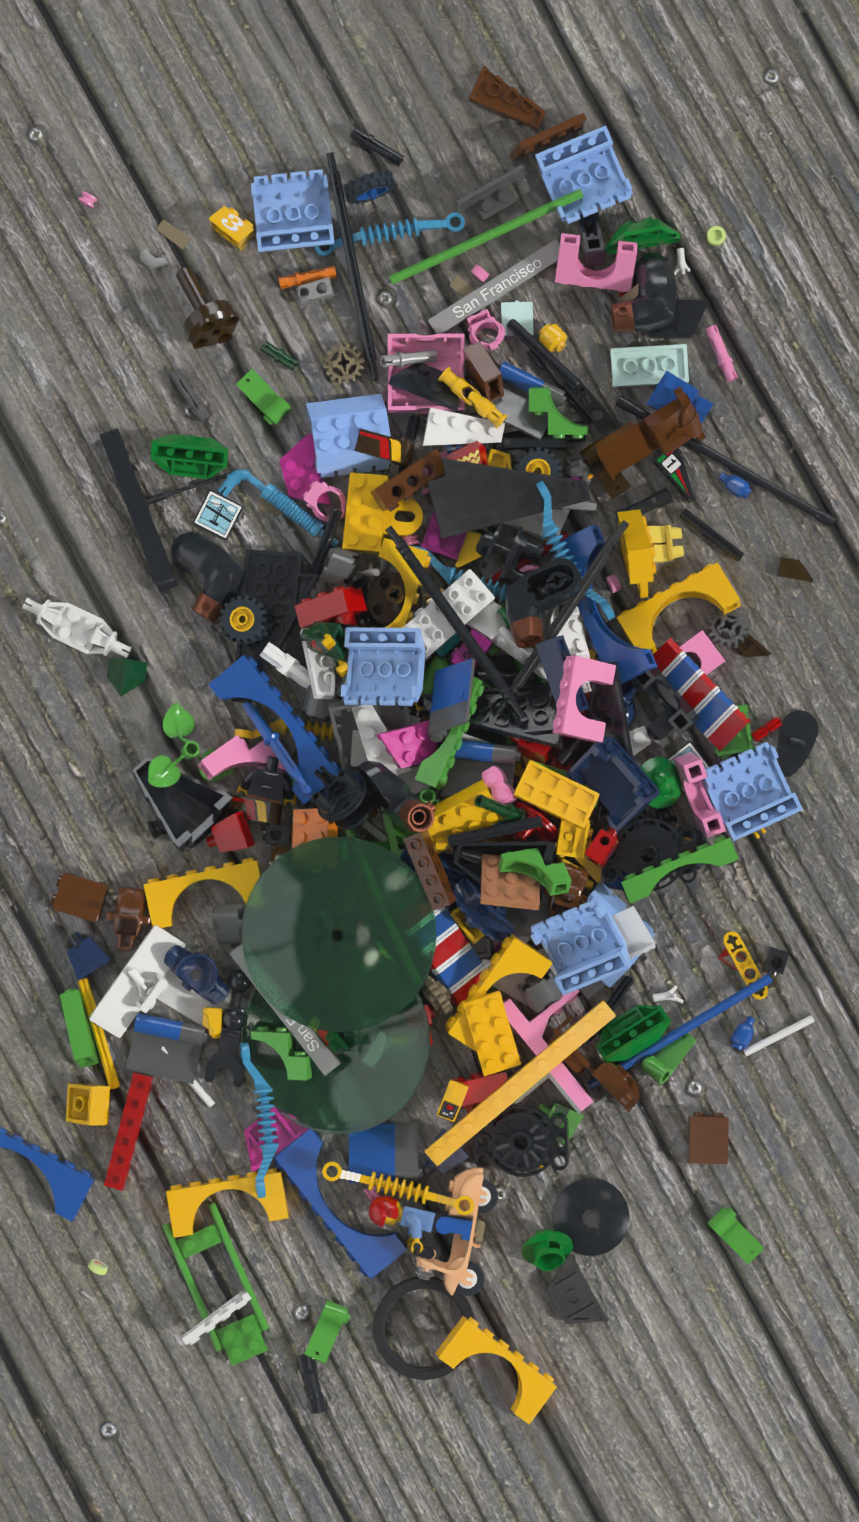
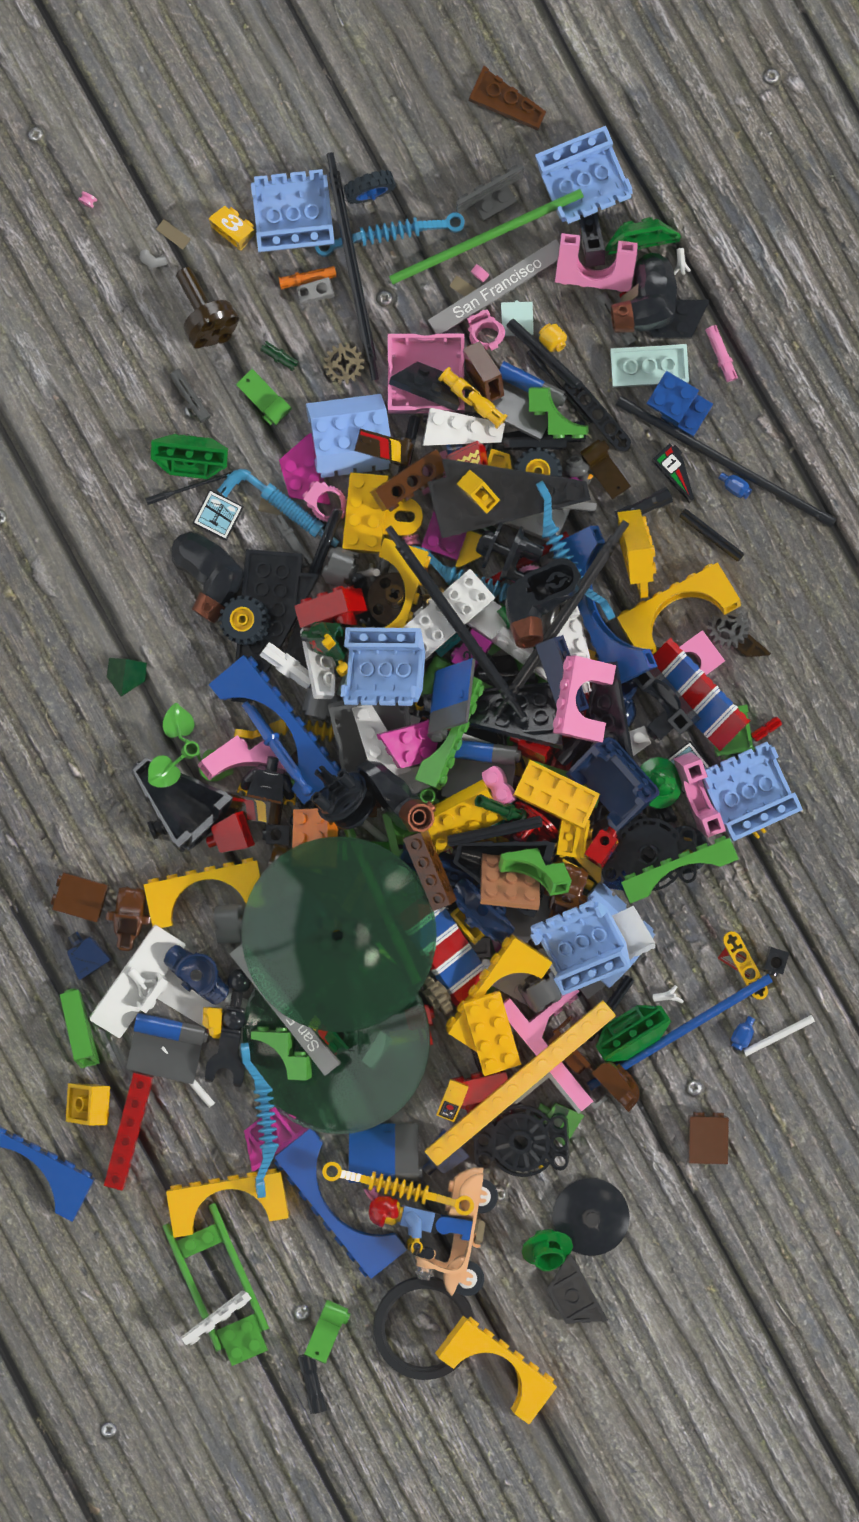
(76, 628): white plate -> none
(98, 1267): yellowish green tile -> none
(99, 1035): yellow axle -> none
(138, 510): black beam -> none
(357, 134): black pin -> none
(358, 752): white sticker -> none
(401, 359): light grey pin -> none
(478, 491): none -> yellow slope
(547, 136): reddish brown wing -> none
(613, 583): bright pink axle -> none
(663, 430): reddish brown piece -> none
(664, 536): light yellow hips -> none
(667, 1059): bright green door -> none
(716, 236): yellowish green tile -> none
(735, 1234): bright green door -> none
(793, 569): dark brown tile -> none
(796, 740): black shield -> none

